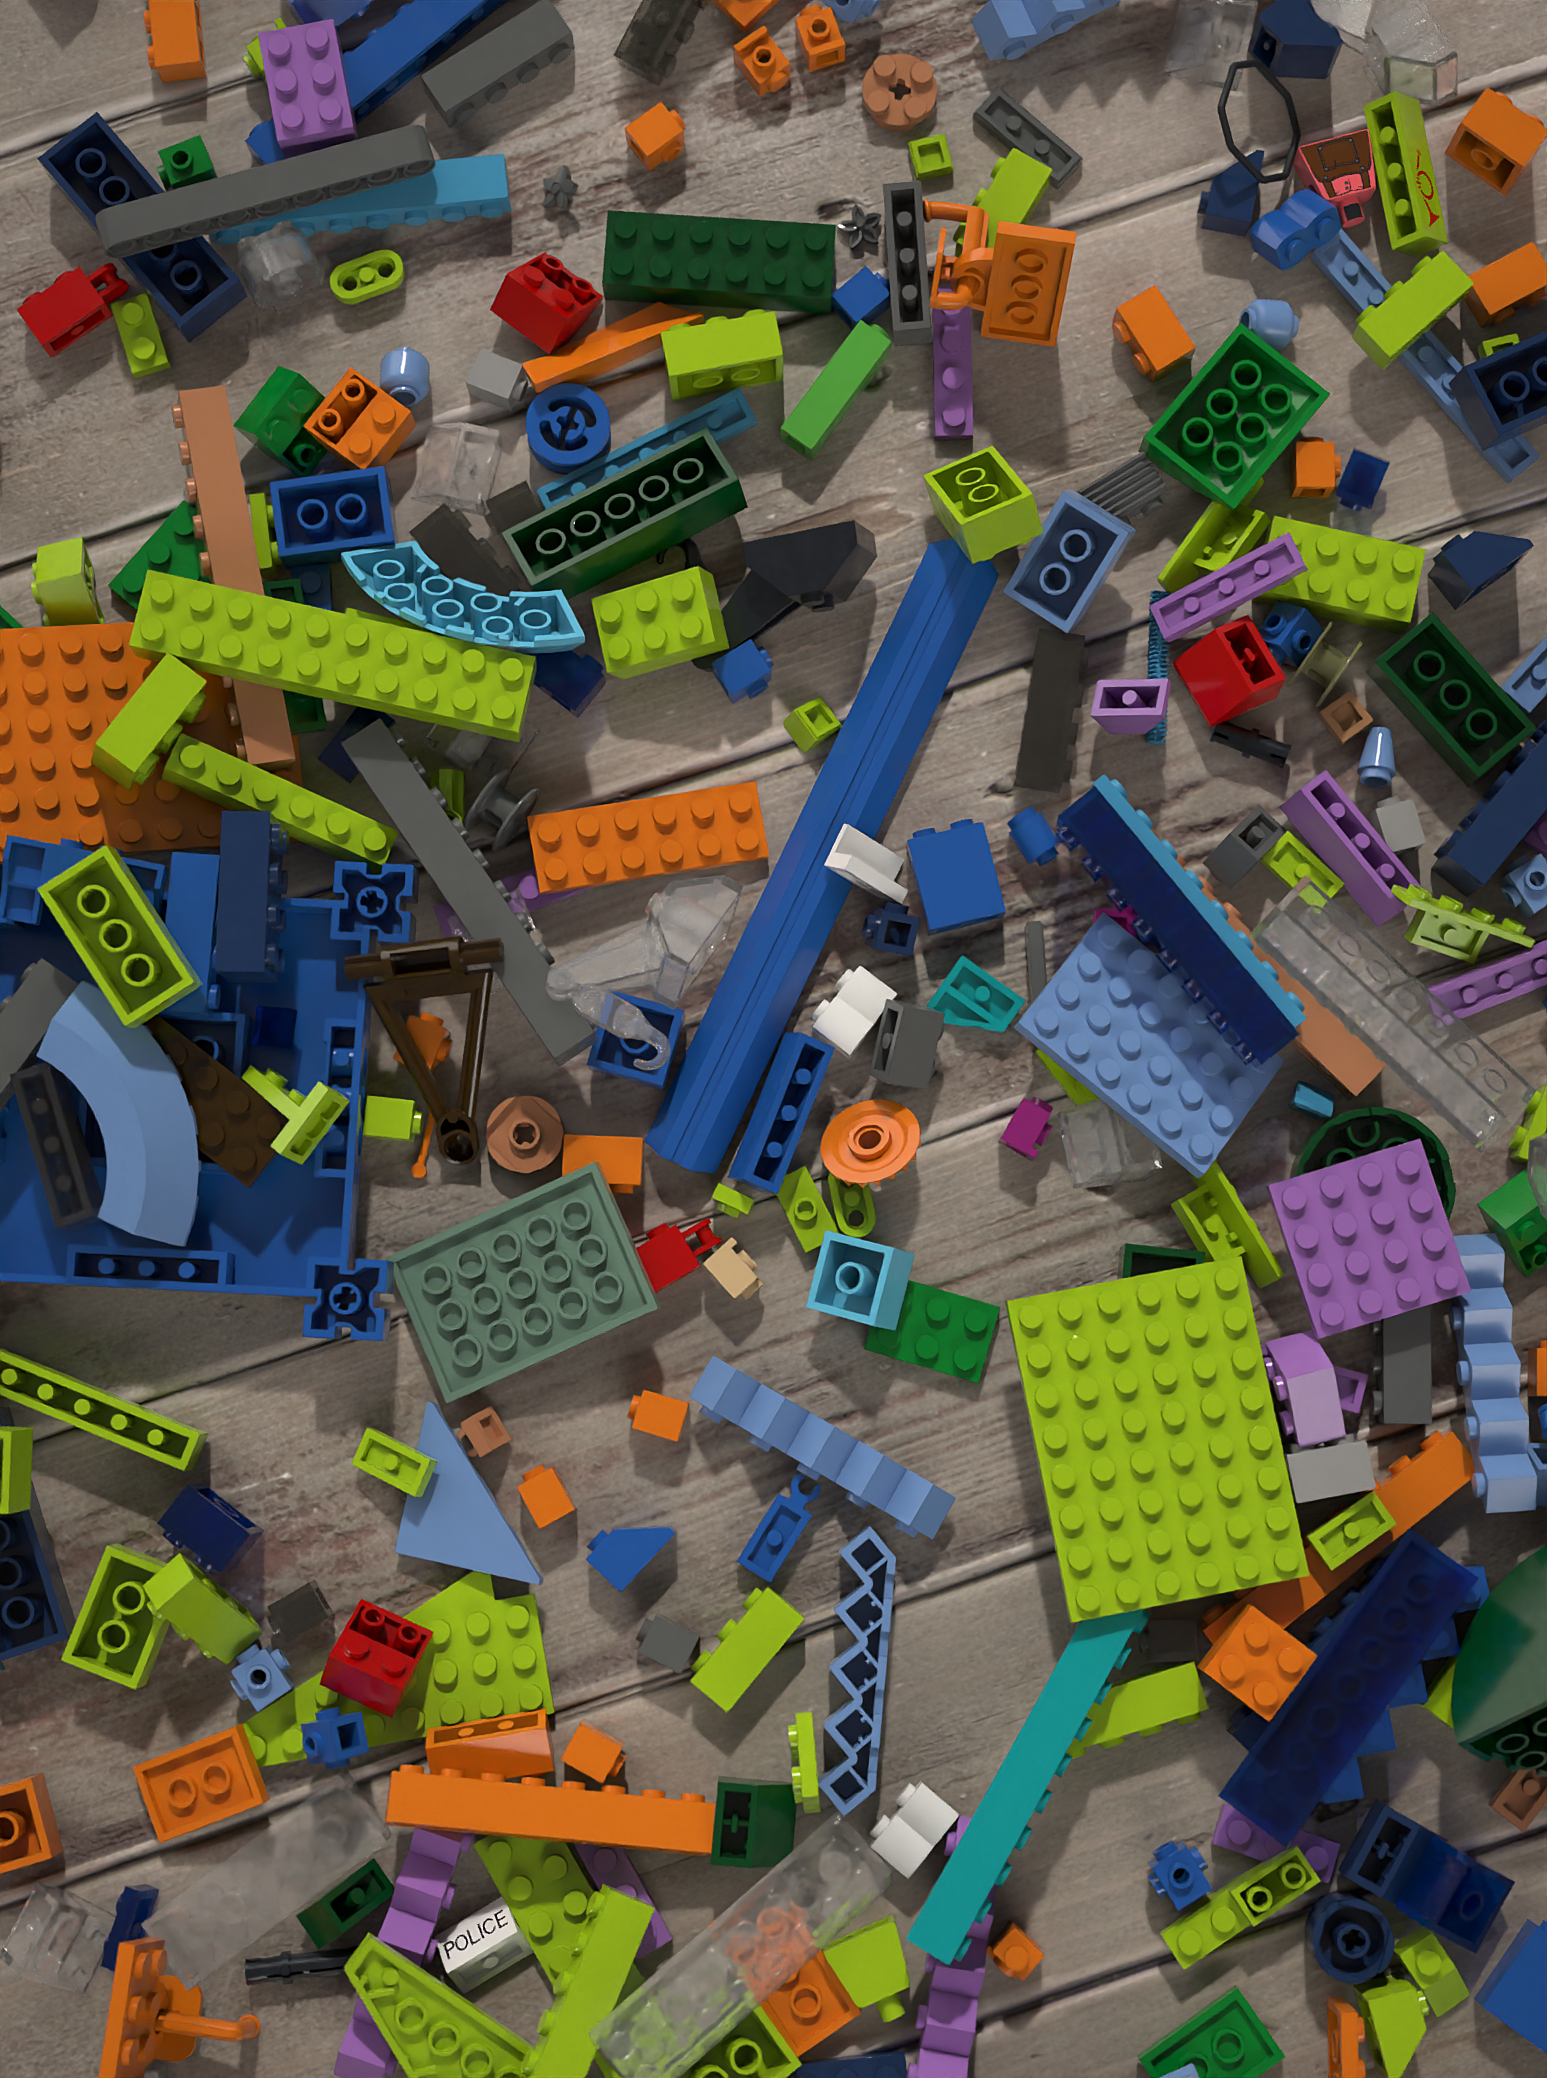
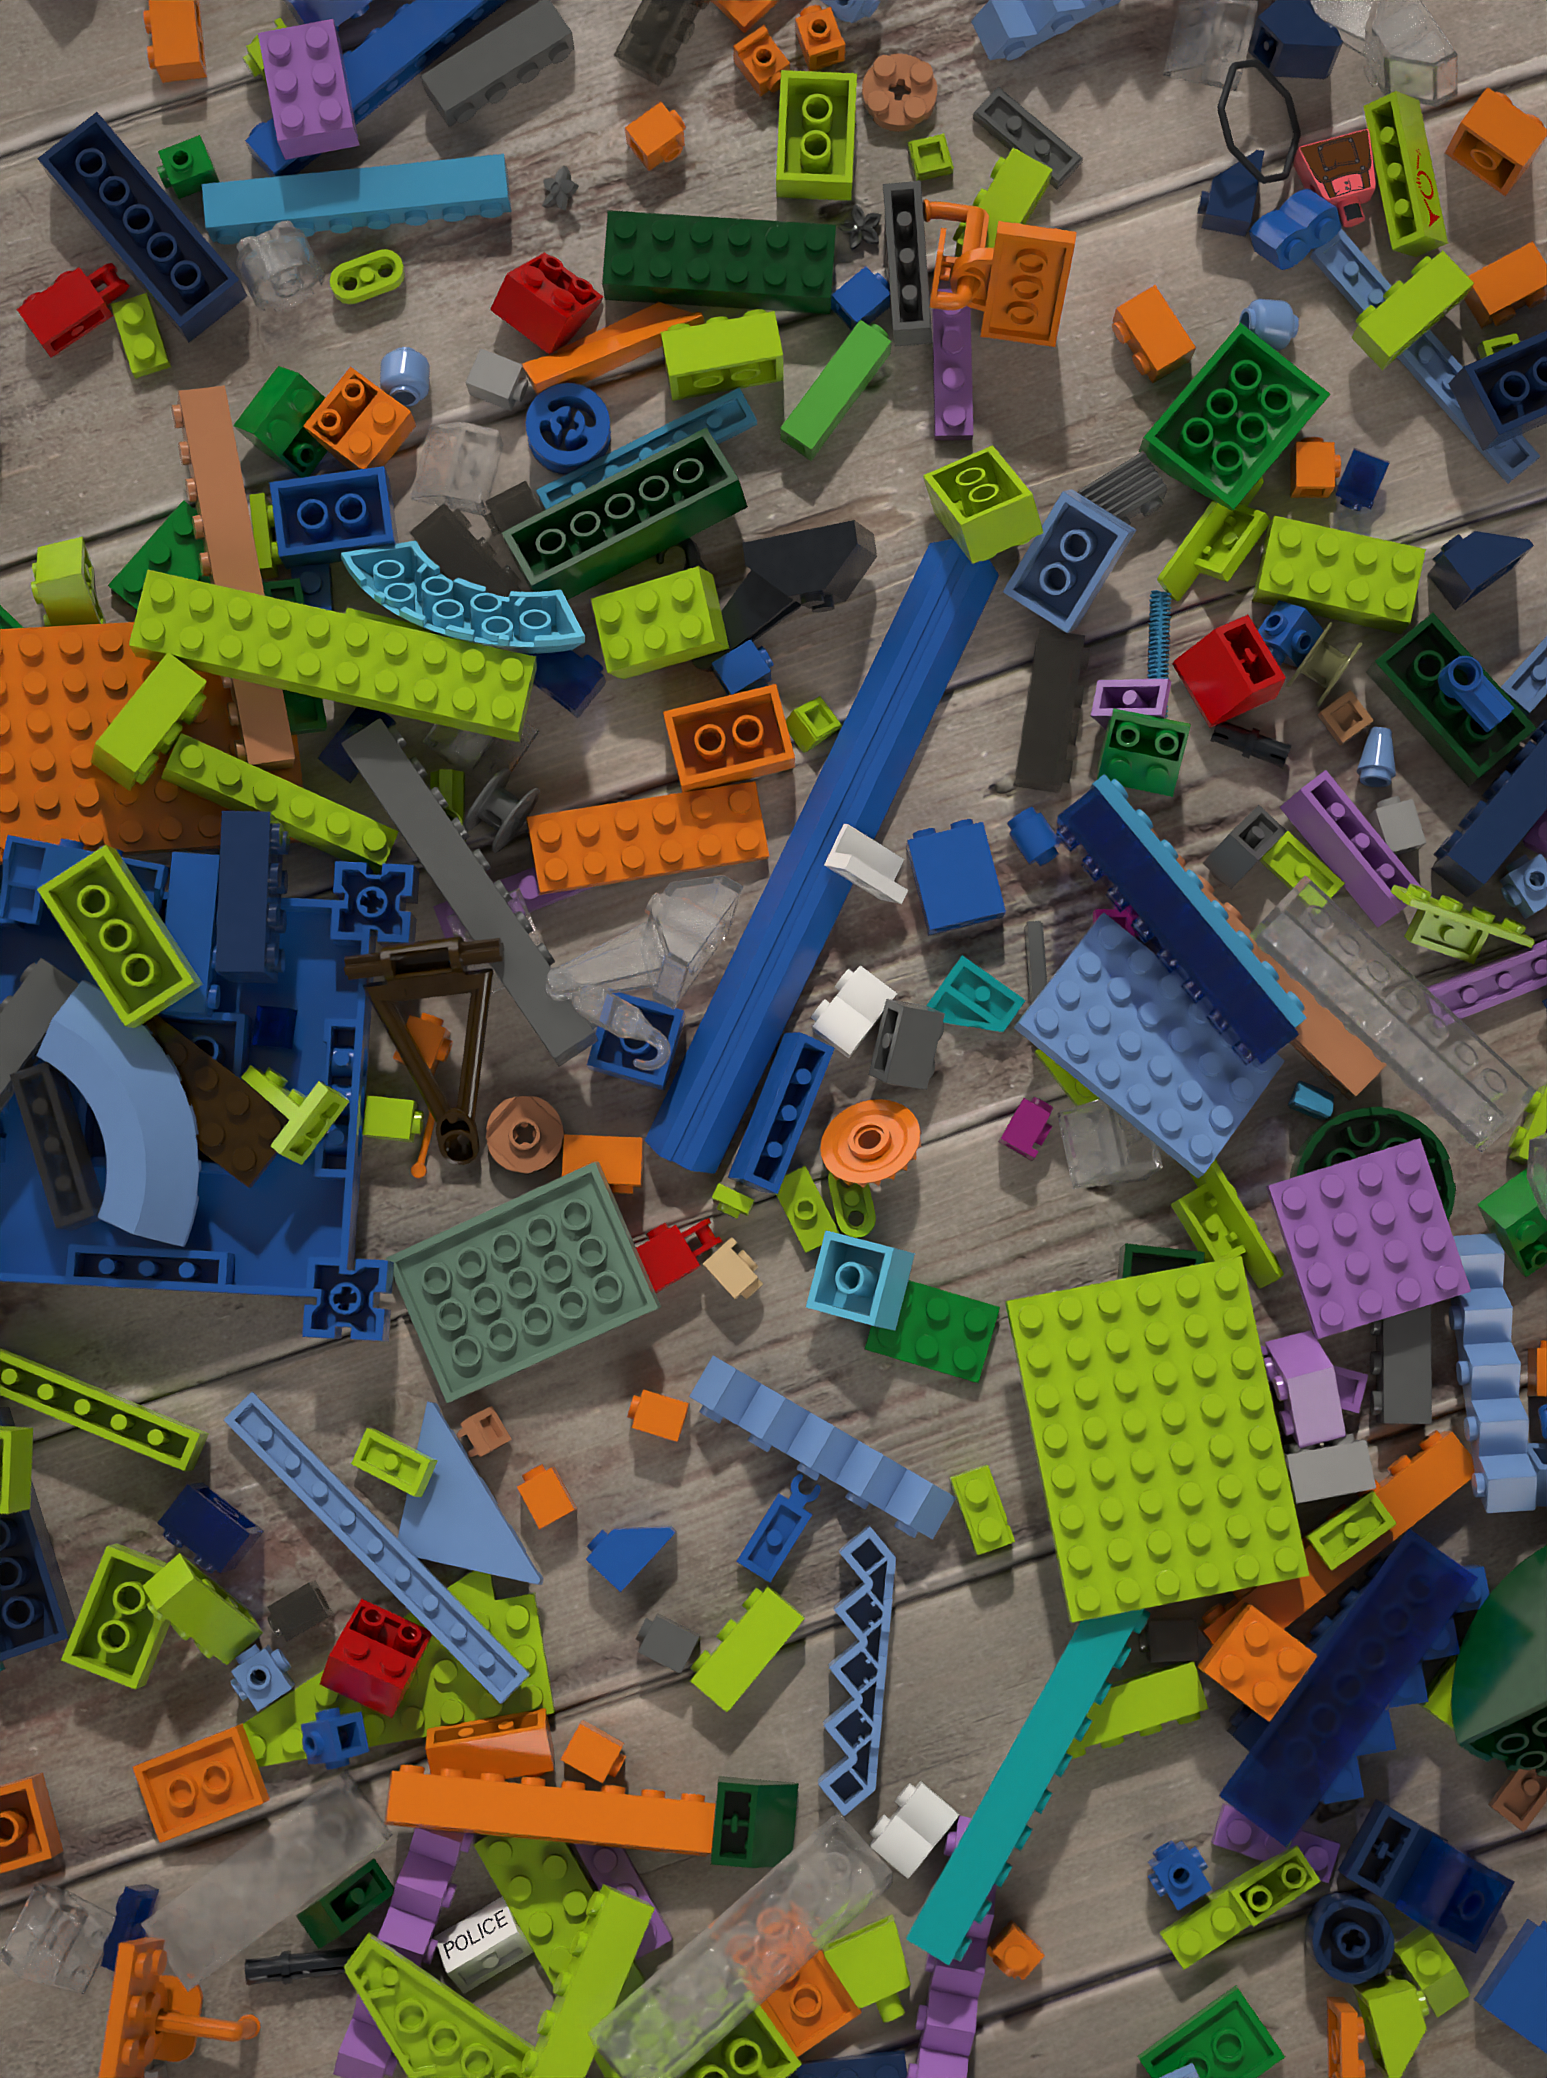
(265, 191): dark grey beam -> none
(377, 1547): none -> medium blue plate
(729, 739): none -> orange brick
(804, 1751): lime plate -> none
(816, 135): none -> lime brick
(891, 929): dark blue brick -> none
(981, 1509): none -> lime brick
(1143, 751): none -> green slope
(1228, 587): medium lavender plate -> none
(1478, 696): none -> blue piece

